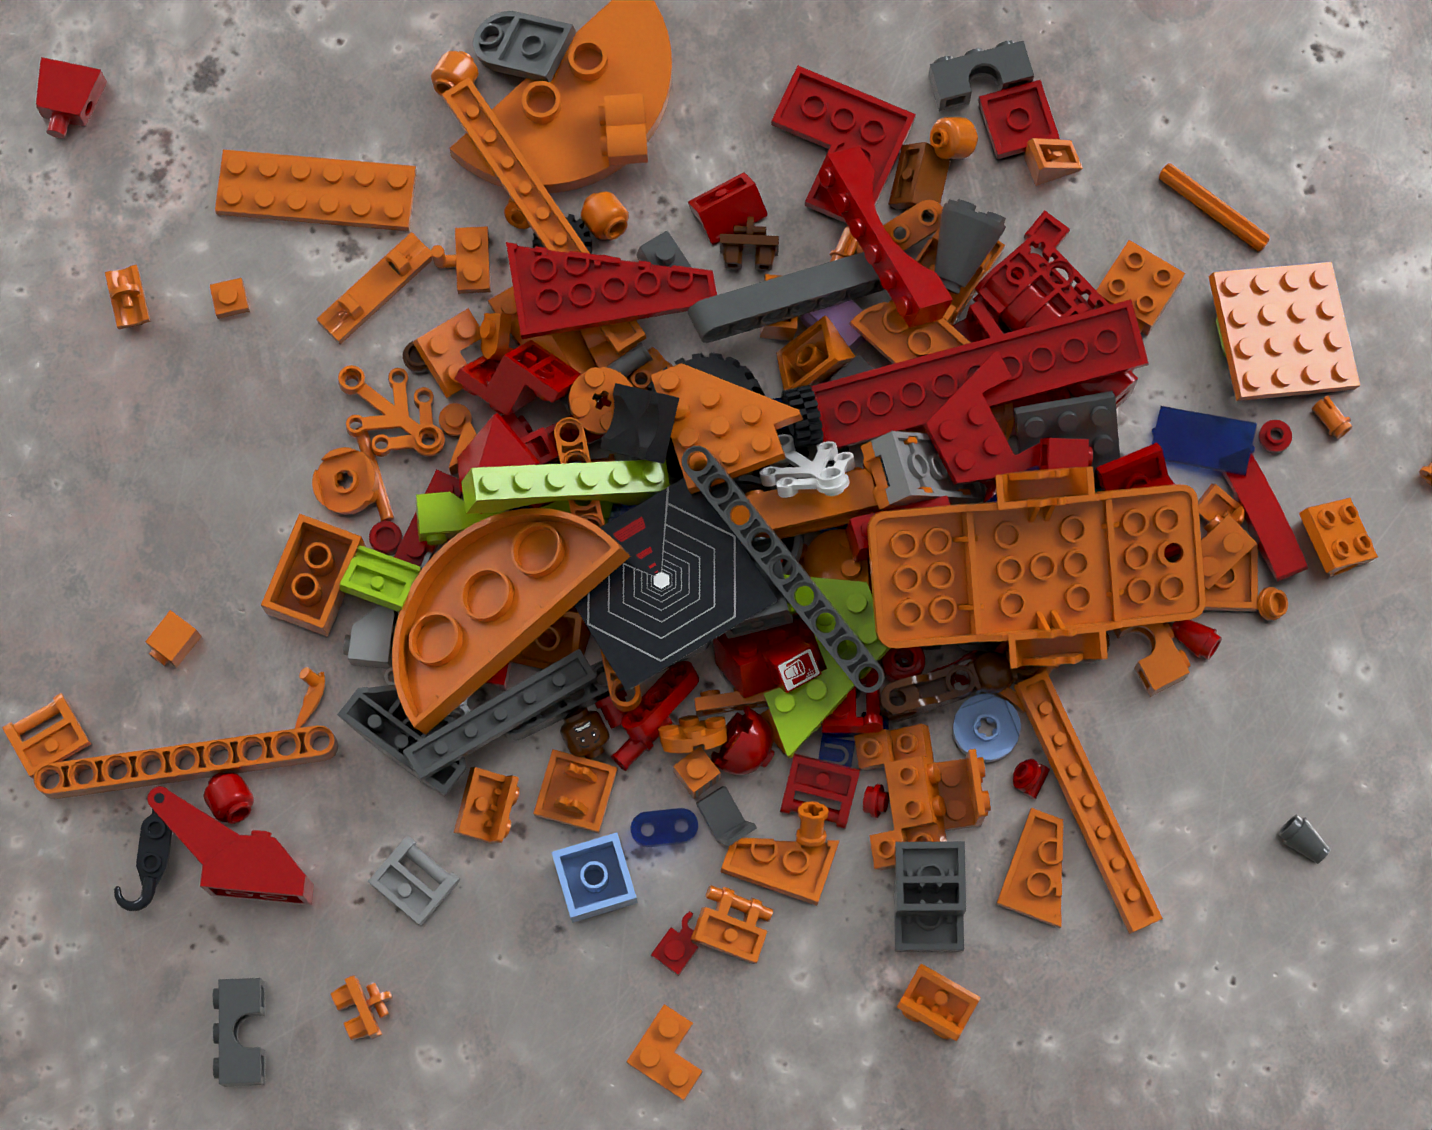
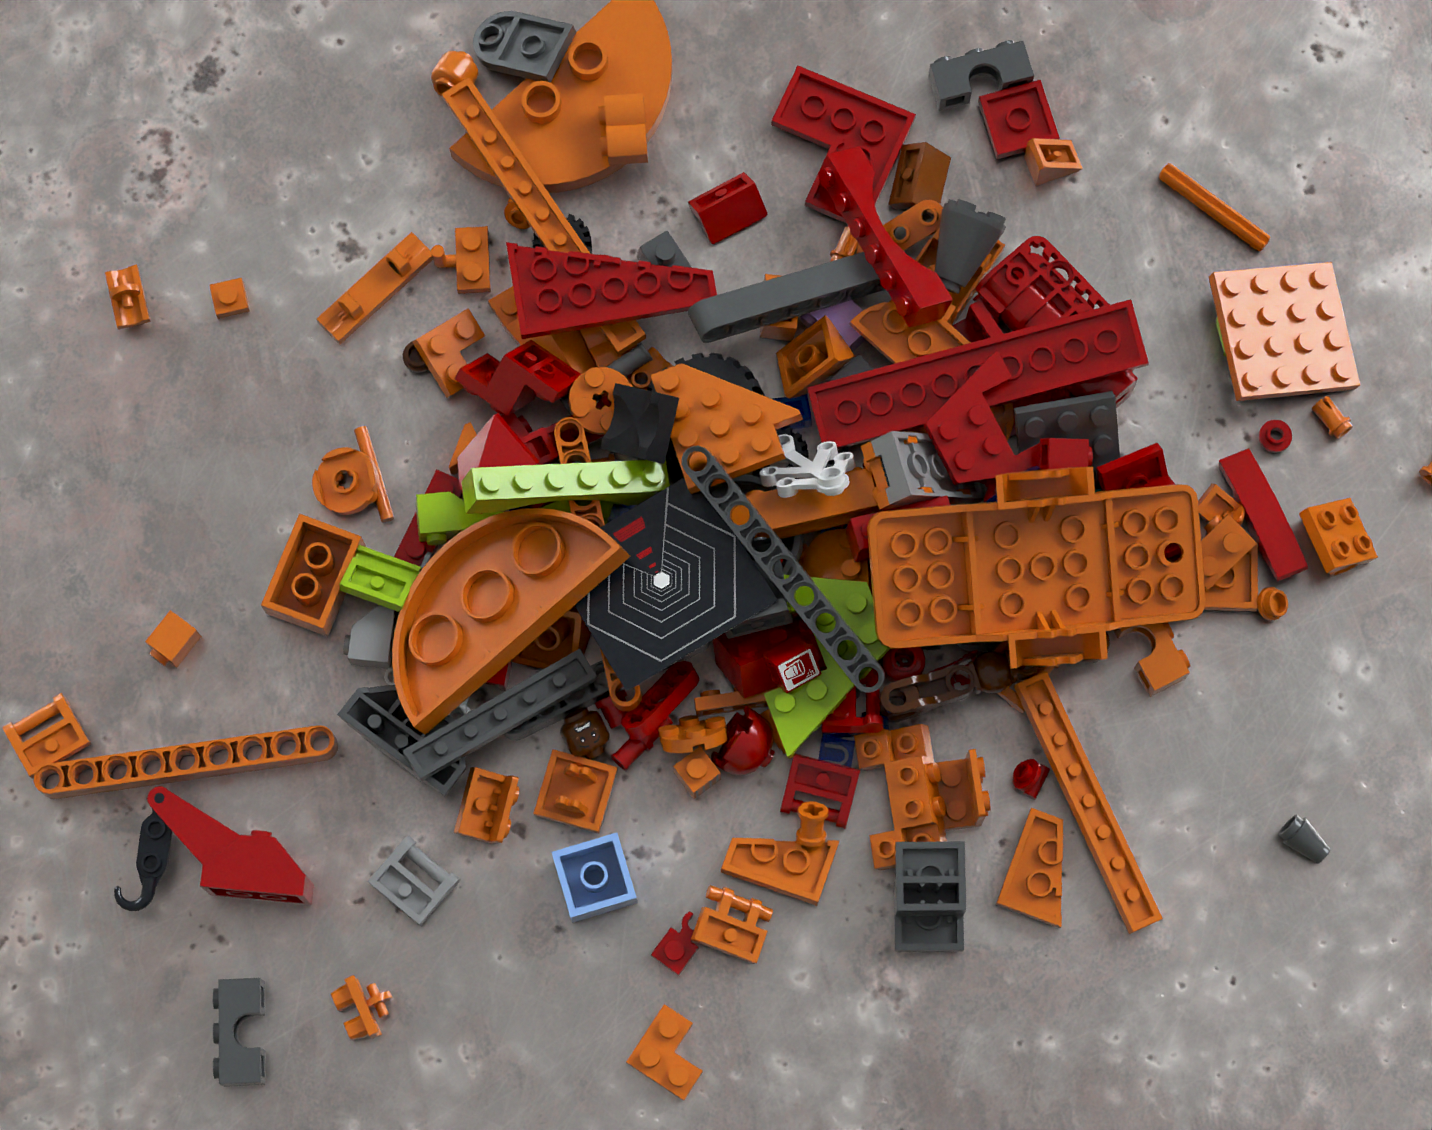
(67, 94): red torso -> none
(228, 797): red head -> none
(313, 695): orange bar -> none
(316, 190): orange plate -> none
(385, 537): red tile -> none
(393, 415): orange plant -> none
(453, 418): orange plate -> none
(495, 335): orange plate -> none
(604, 215): orange head -> none
(664, 827): clear blue plate -> none
(724, 817): dark grey bracket -> none
(749, 241): reddish brown hips -> none
(807, 431): black tyre -> none
(875, 800): red plate -> none
(938, 1003): orange bracket -> none
(953, 138): orange head -> none
(995, 711): light blue plate -> none
(1049, 228): red tile -> none
(1142, 279): orange brick -> none
(1197, 637): red cone -> none
(1205, 440): clear blue piece -> none

